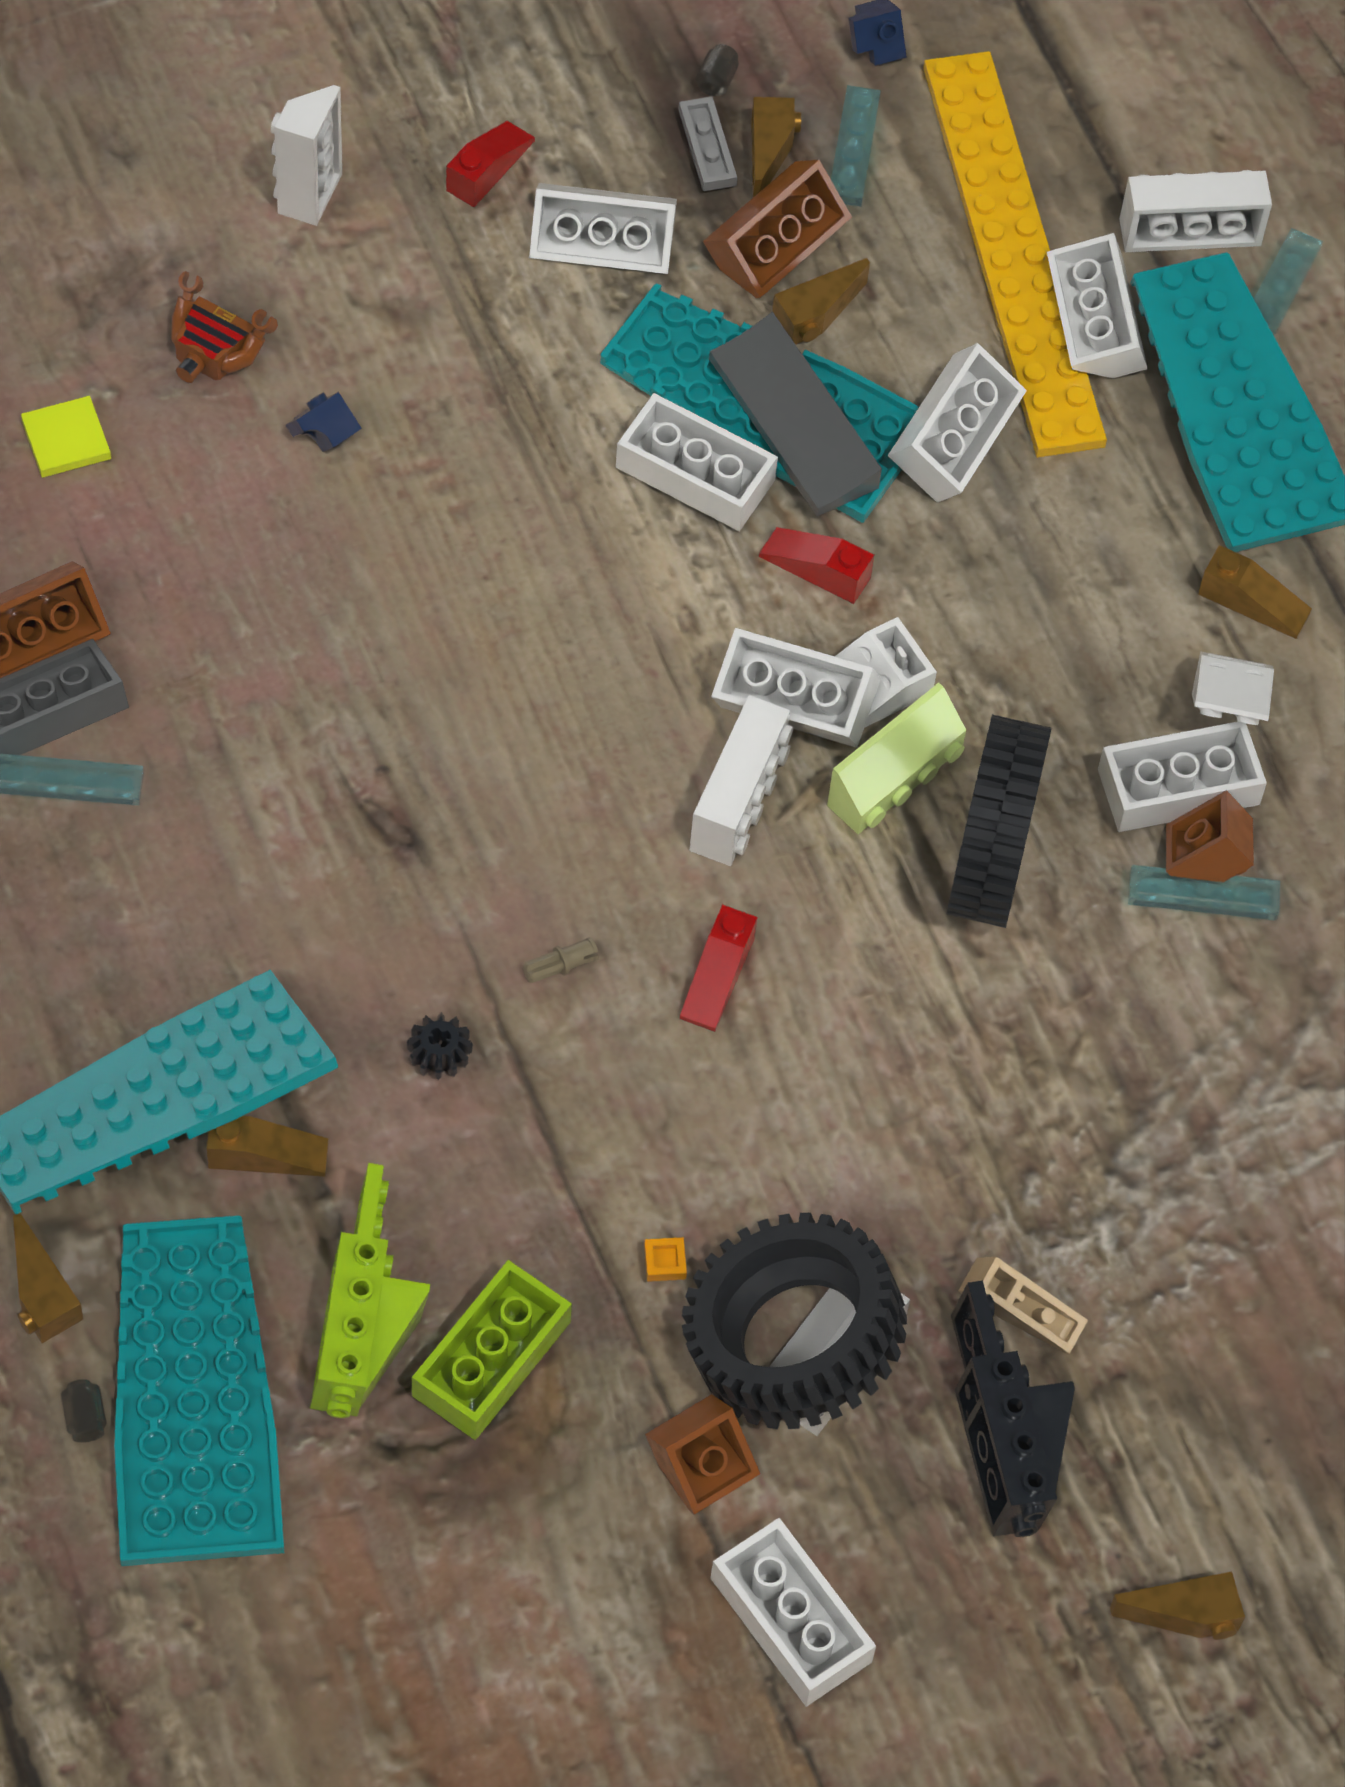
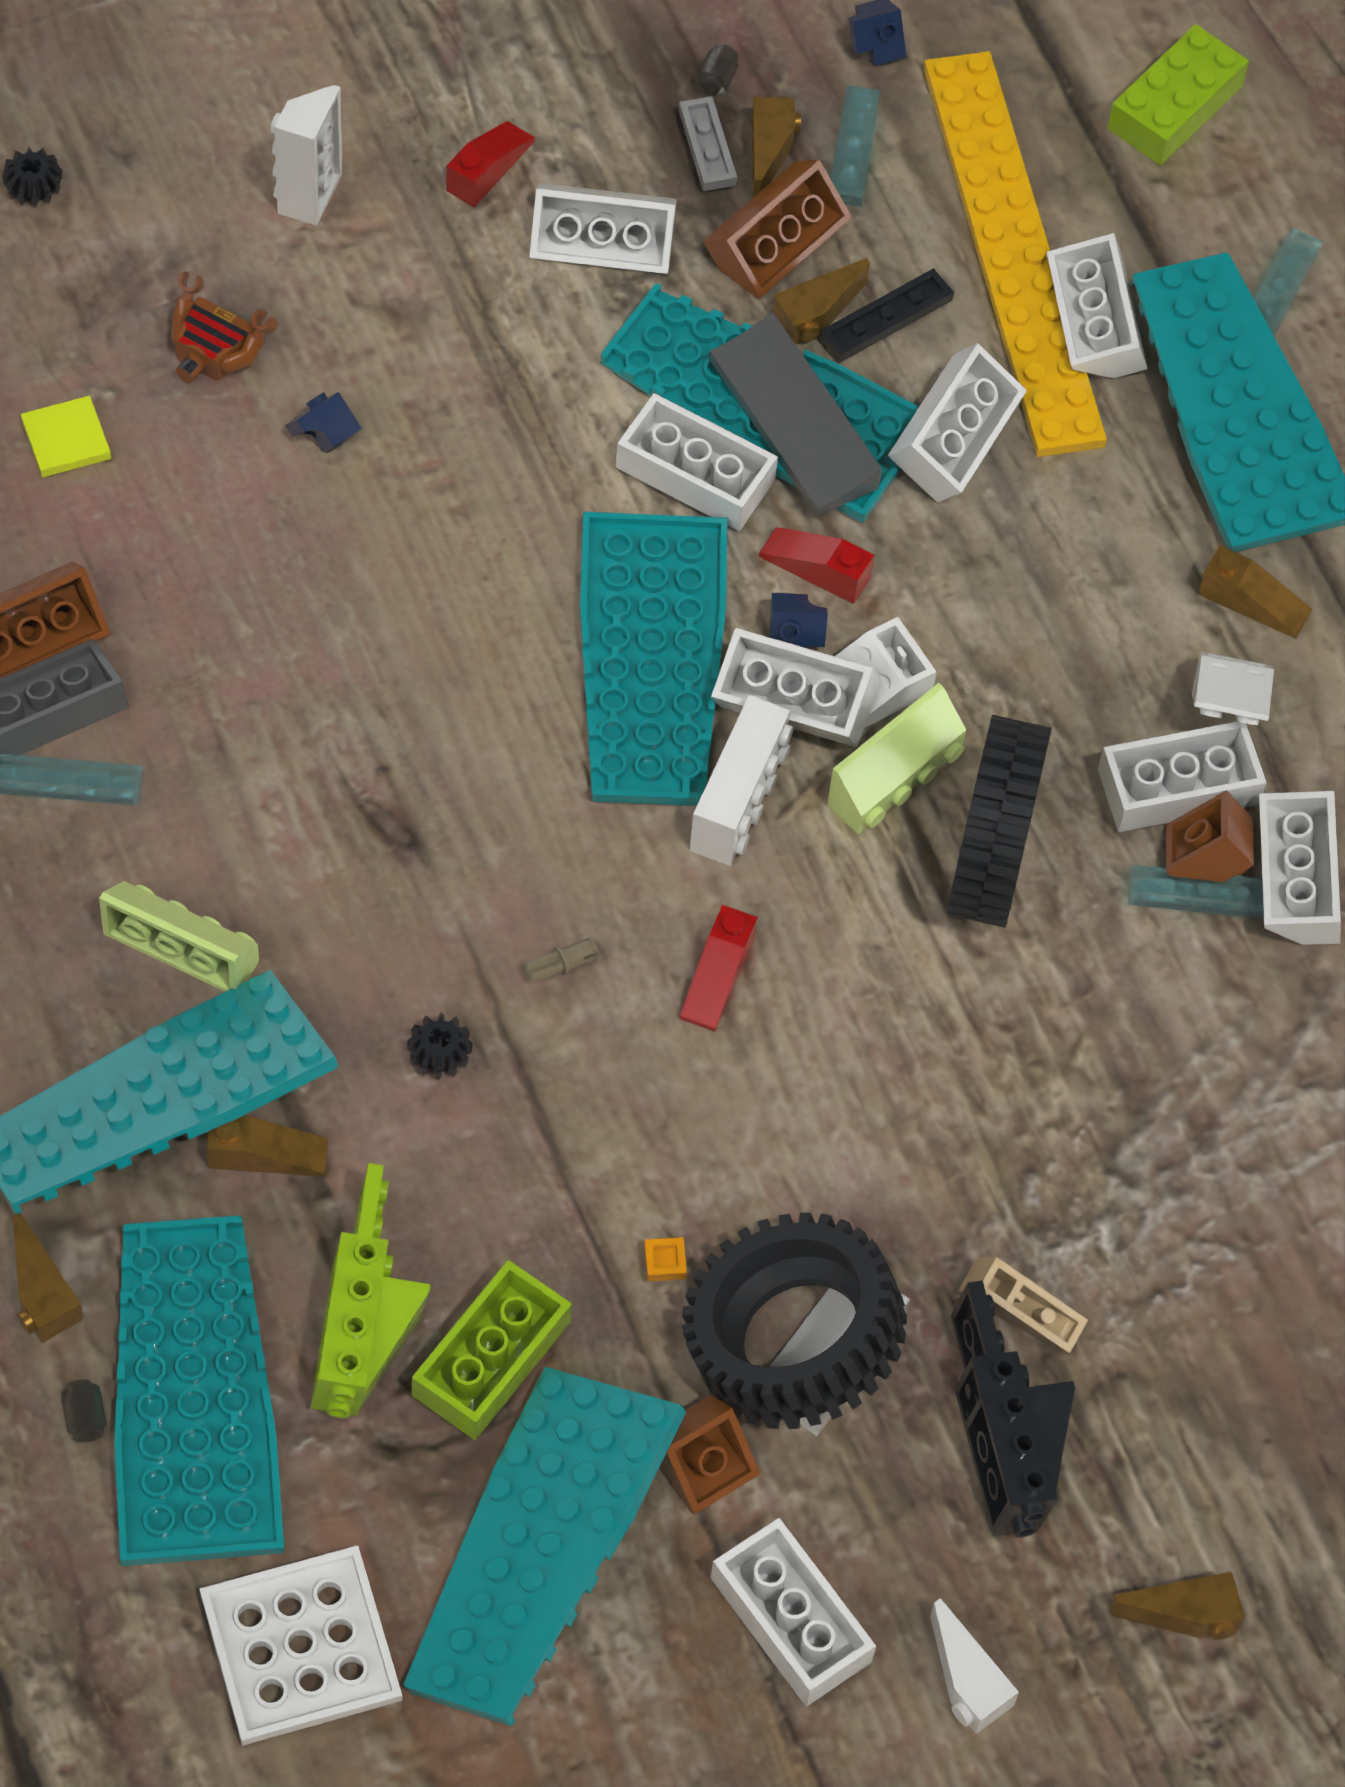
(32, 176): none -> black gear
(177, 936): none -> yellowish green slope
(297, 1707): none -> white piece
(538, 1538): none -> teal wing
(651, 652): none -> teal wing
(797, 620): none -> dark blue brick
(886, 315): none -> black plate
(972, 1678): none -> white slope
(1177, 94): none -> lime brick
(1195, 211): white brick -> none
(1300, 866): none -> white slope

